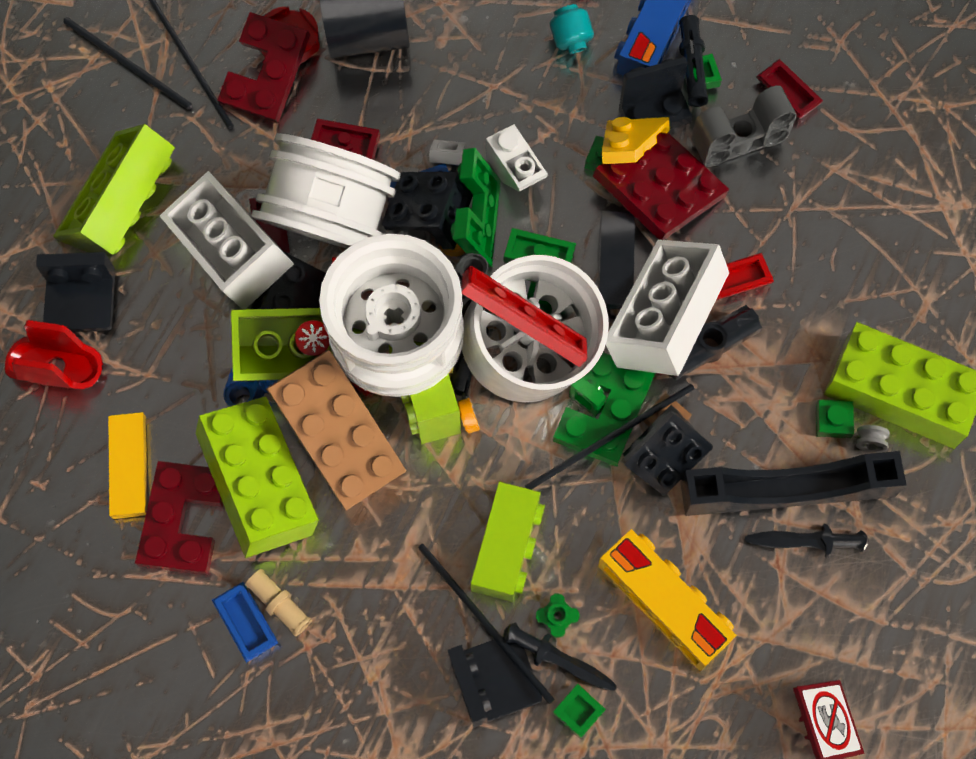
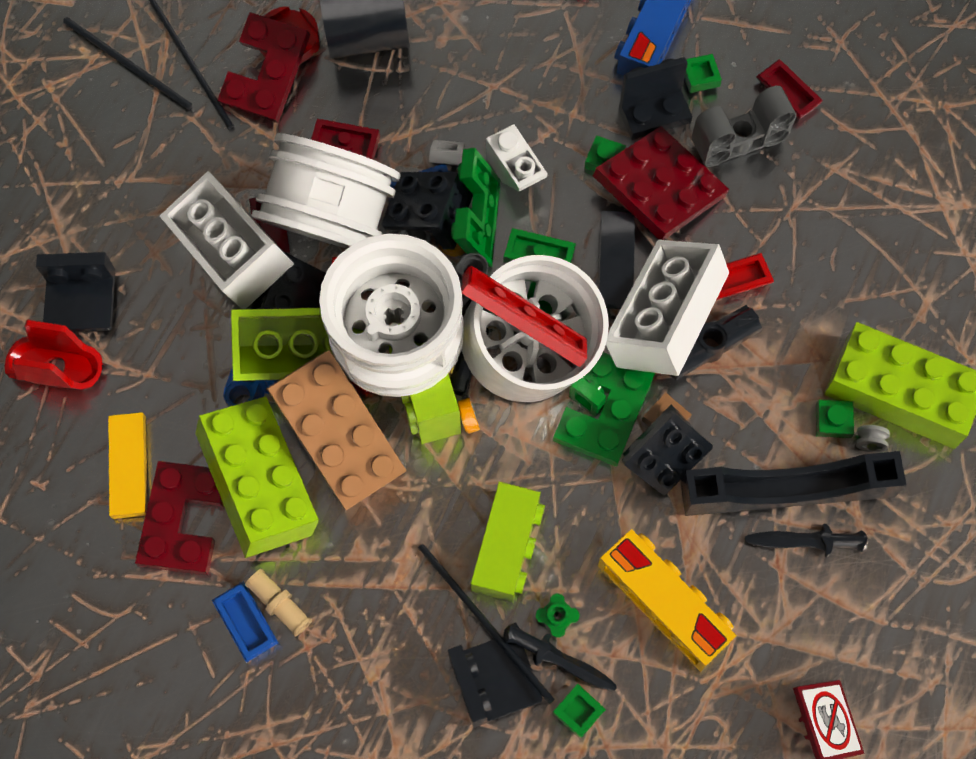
(116, 191): lime slope -> none
(311, 338): red tile -> none
(571, 28): teal head -> none
(609, 437): black axle -> none
(629, 138): yellow wing -> none
(690, 31): black pin -> none

